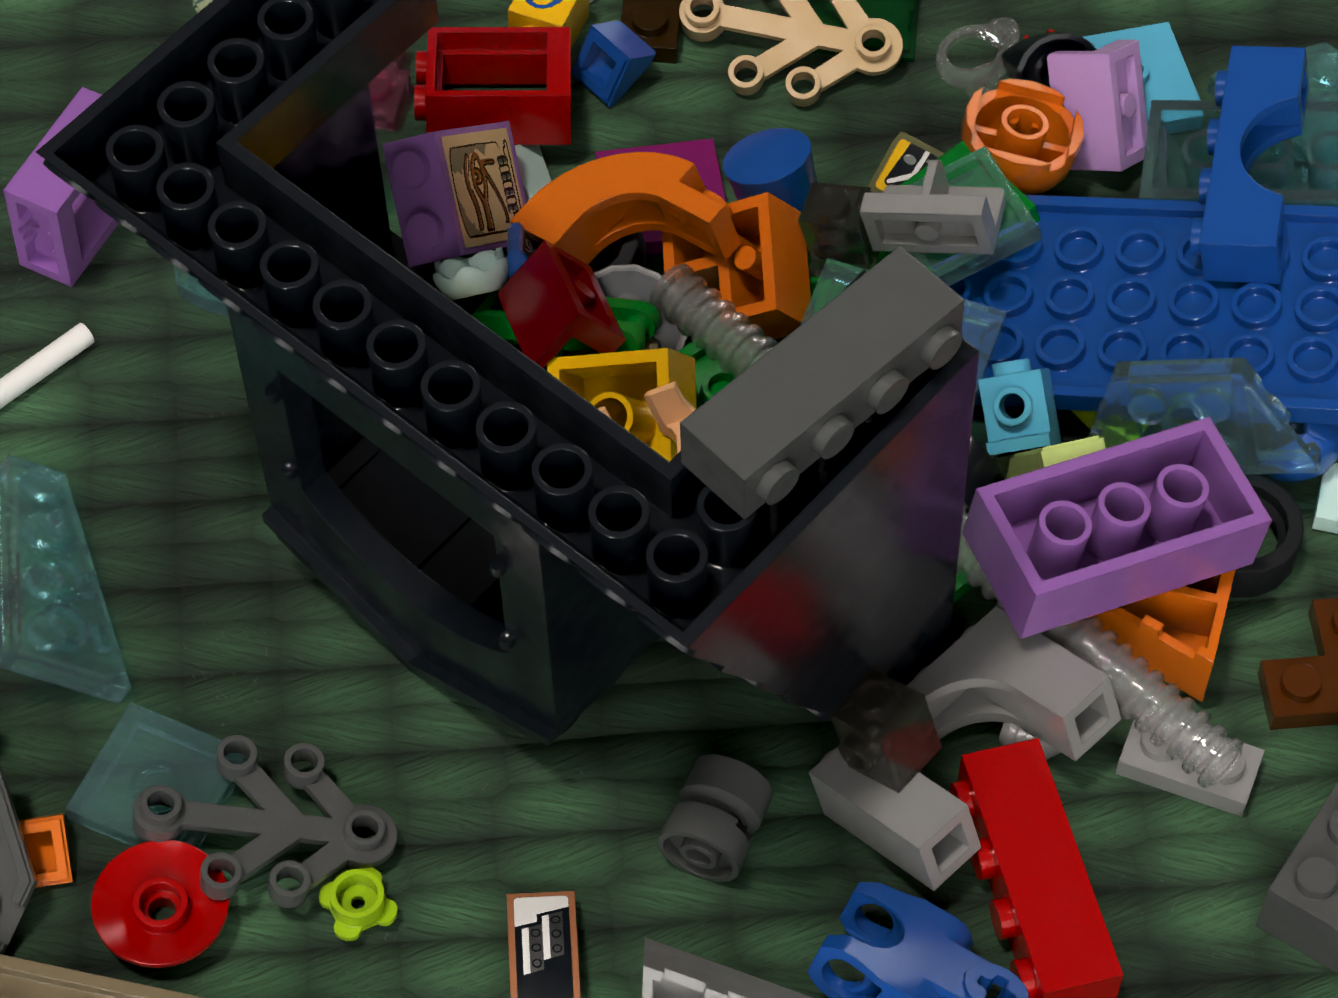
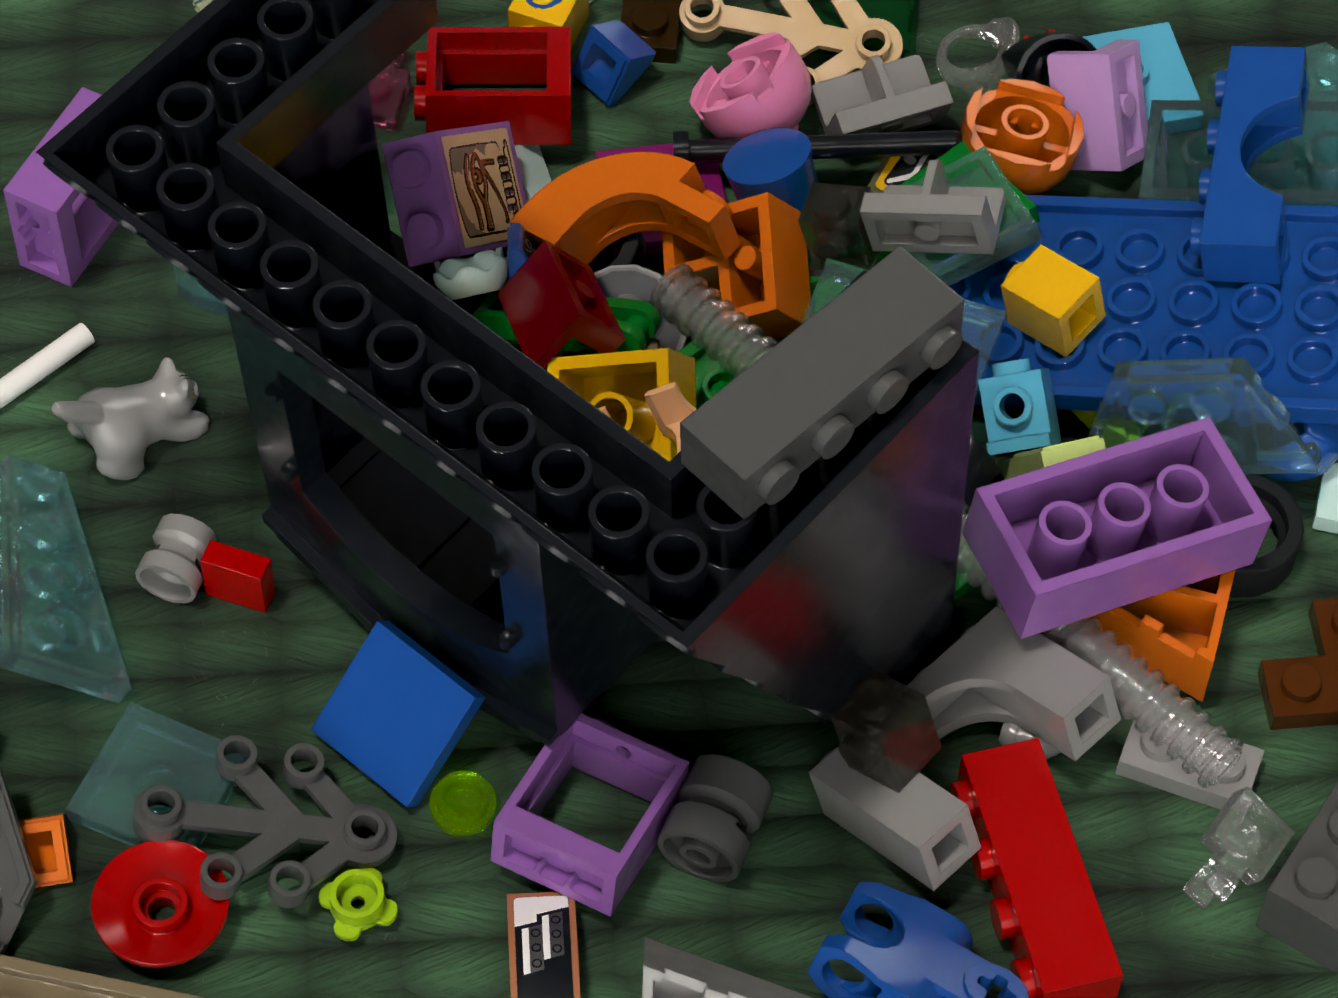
(132, 417): none -> light grey animal
(174, 564): none -> light grey wheel
(238, 576): none -> red tile
(397, 713): none -> blue tile
(462, 803): none -> clear neon green plate
(564, 858): none -> medium lavender window
(756, 92): none -> bright pink cylinder
(832, 145): none -> black bar
(881, 98): none -> light grey panel
(1053, 300): none -> yellow brick
(1244, 844): none -> clear plate

